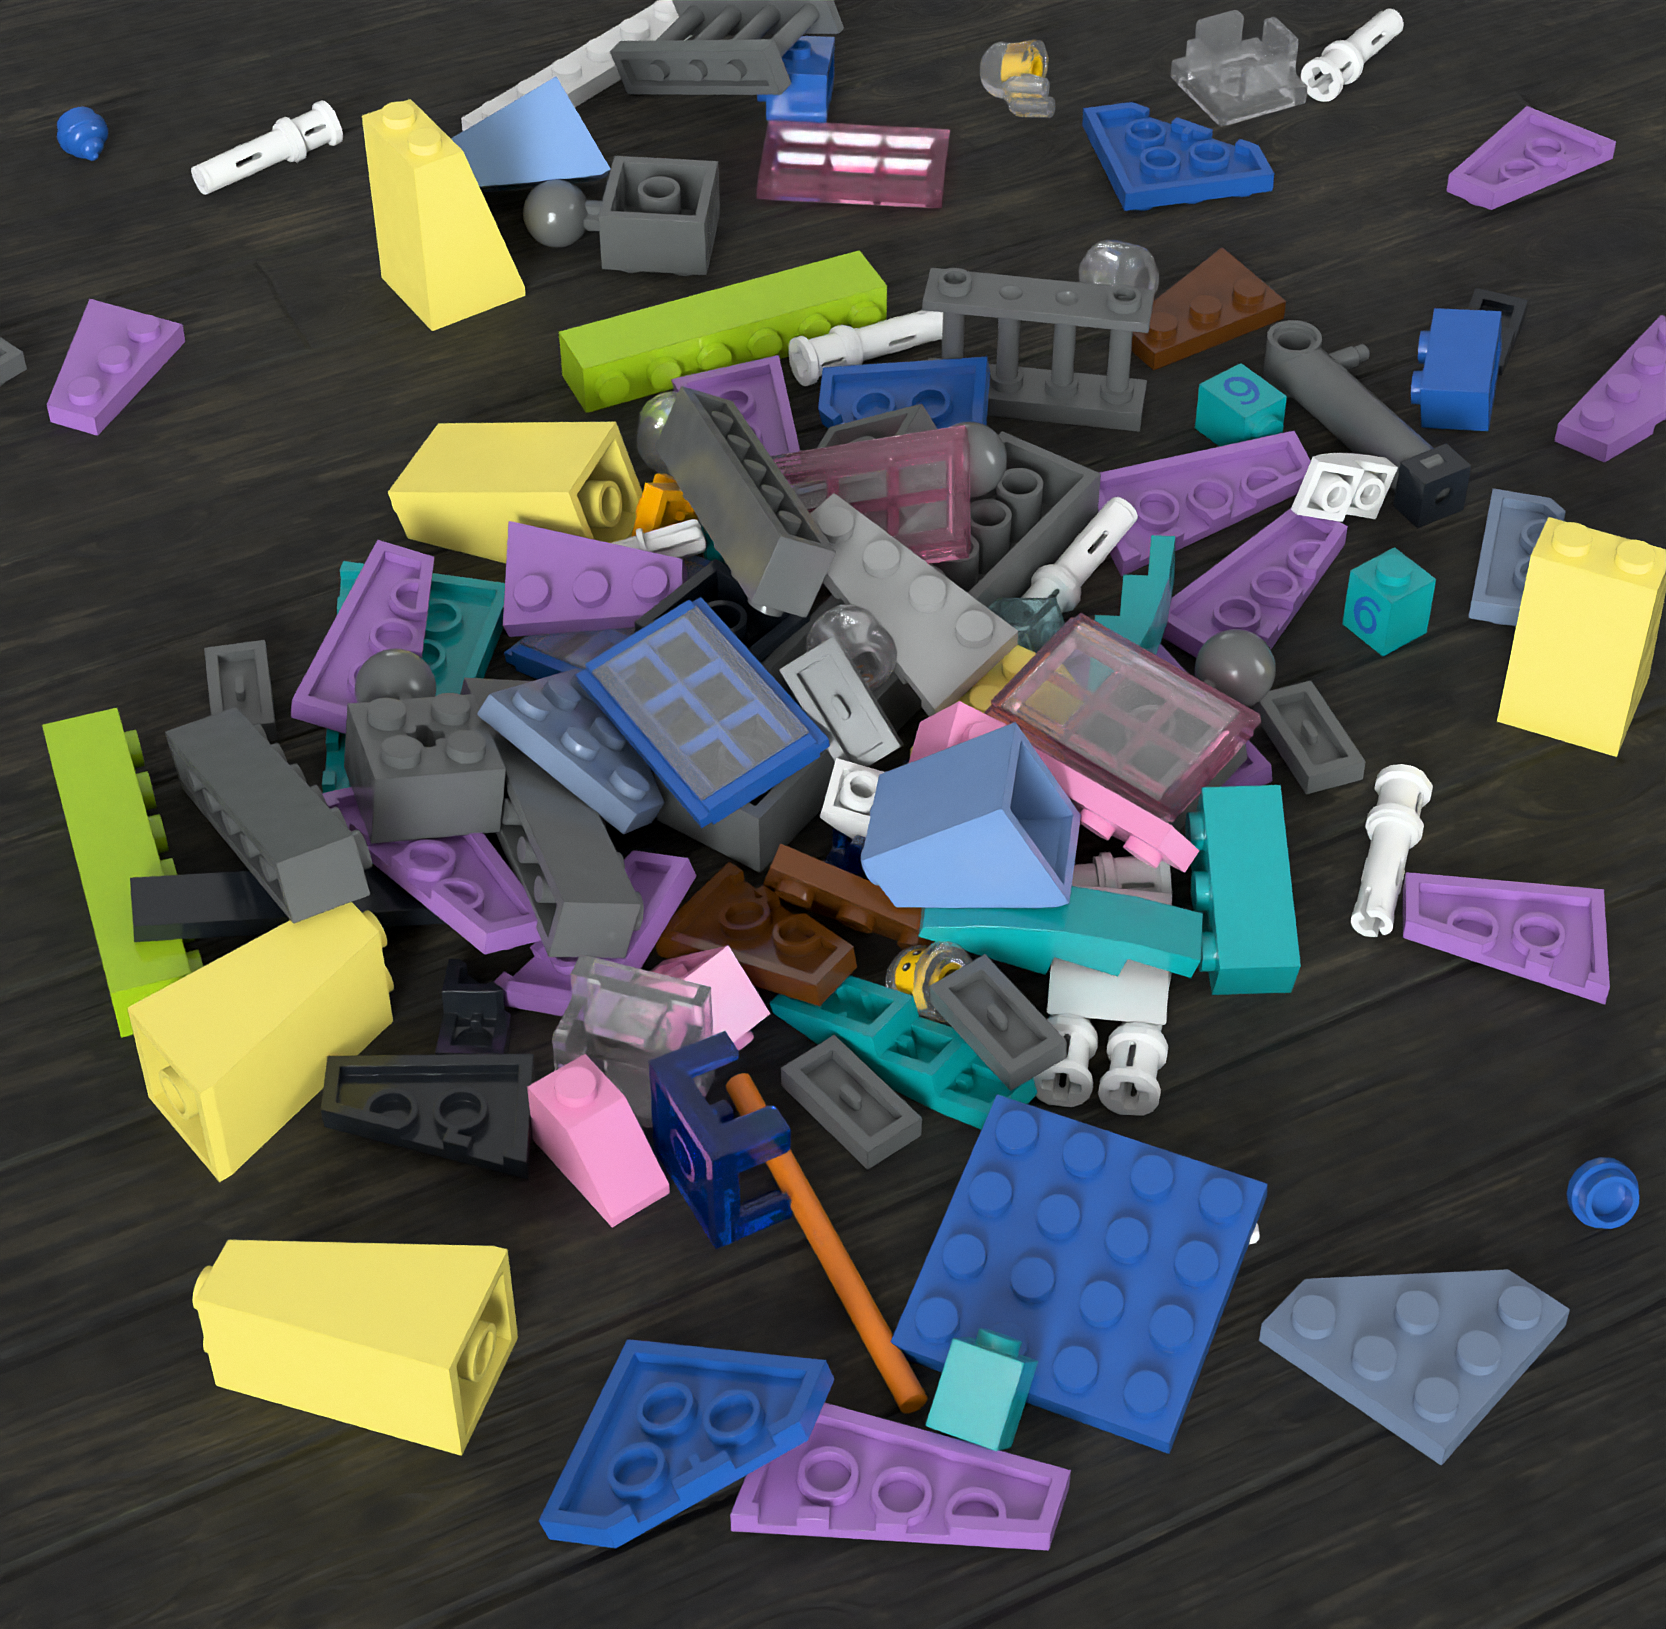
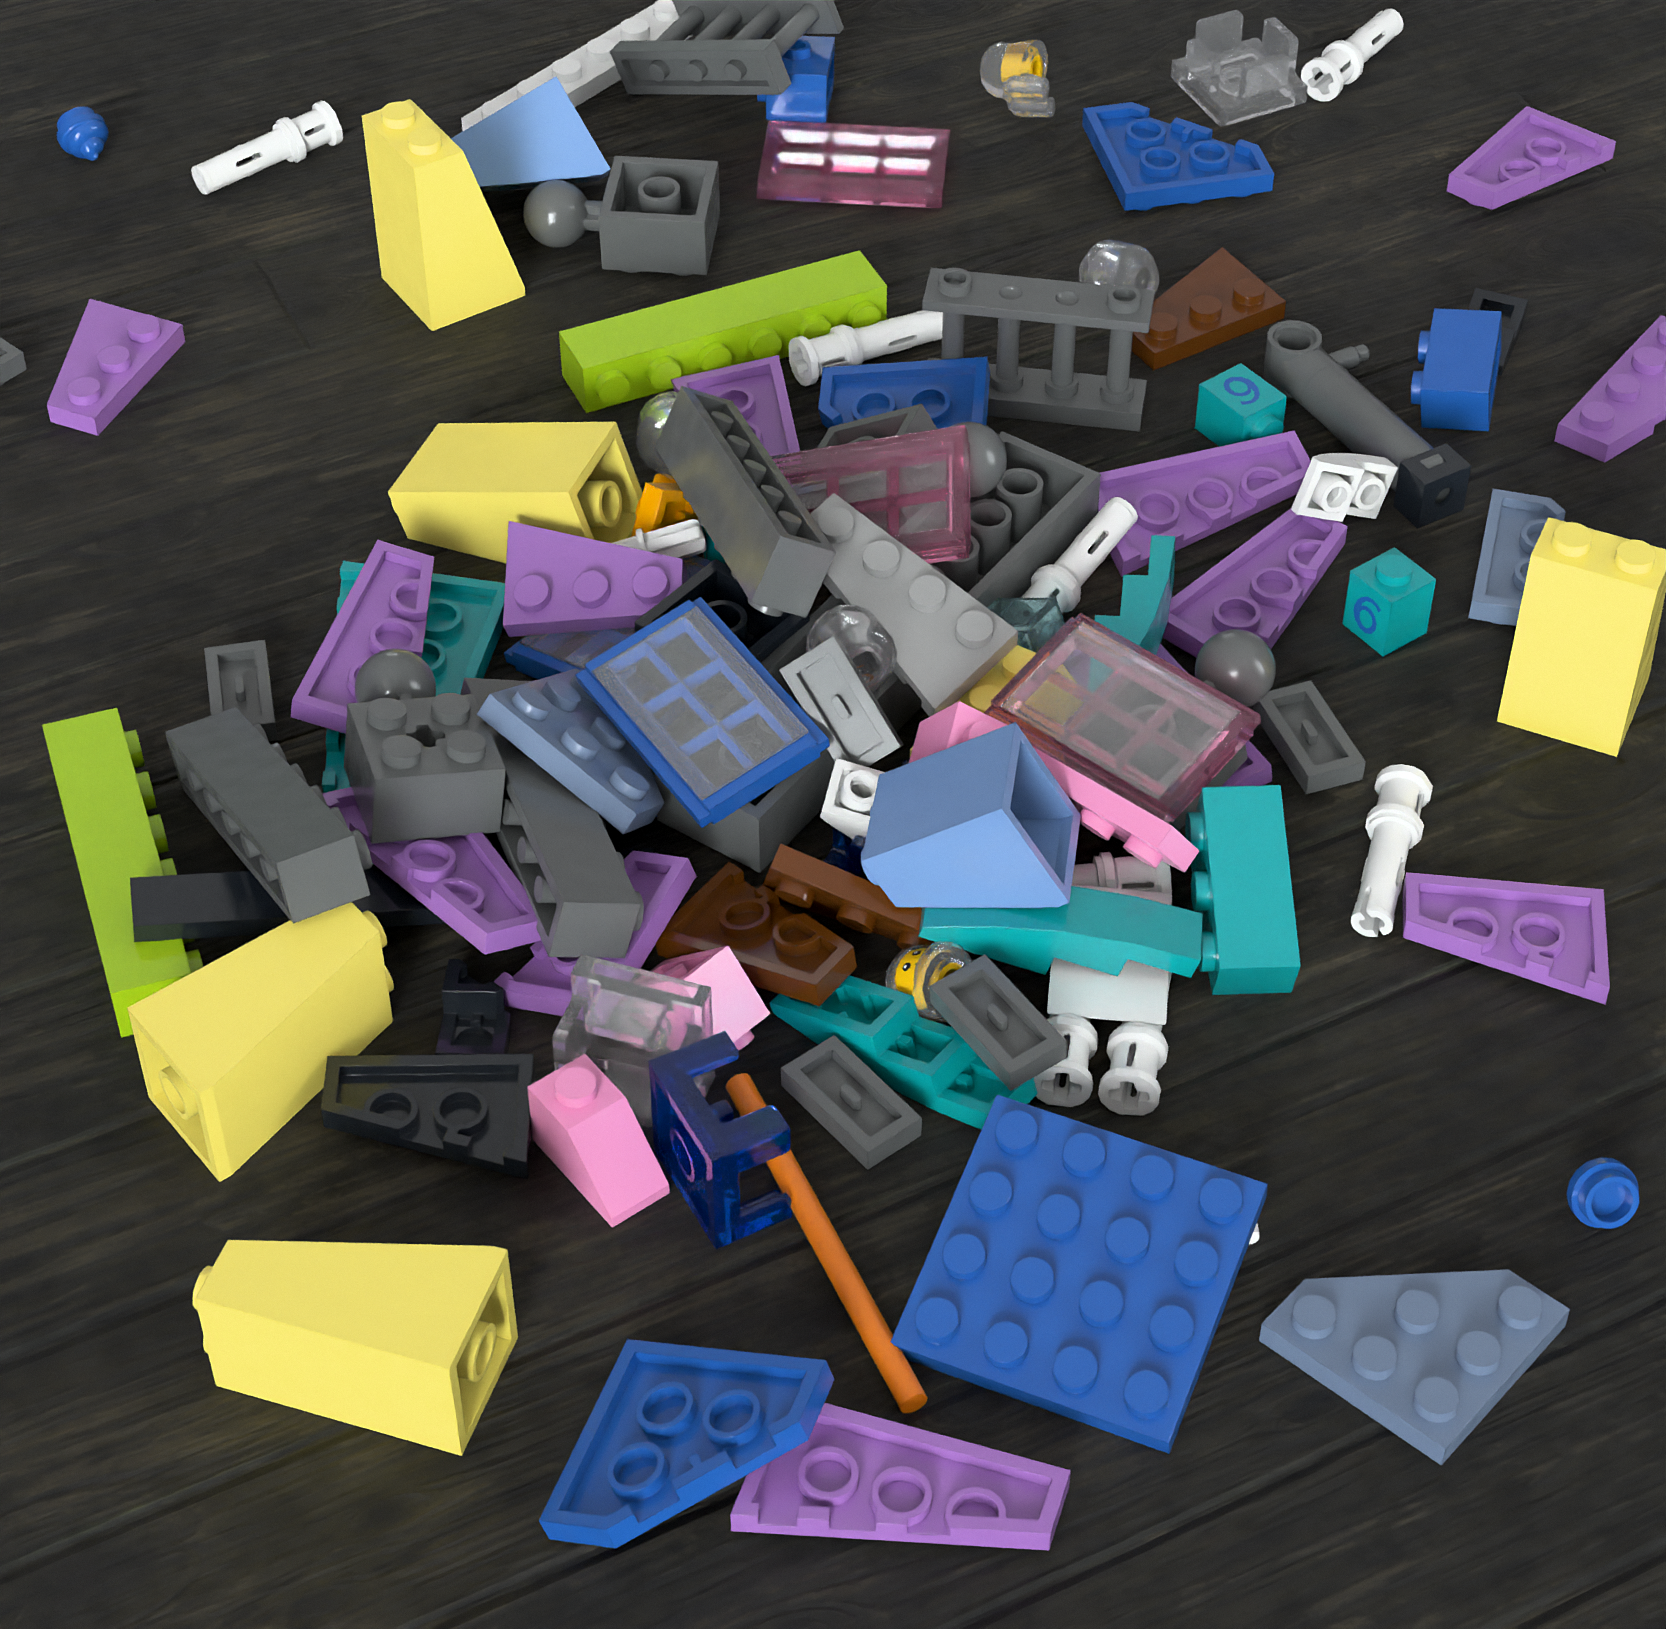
(983, 1390): brick -> none

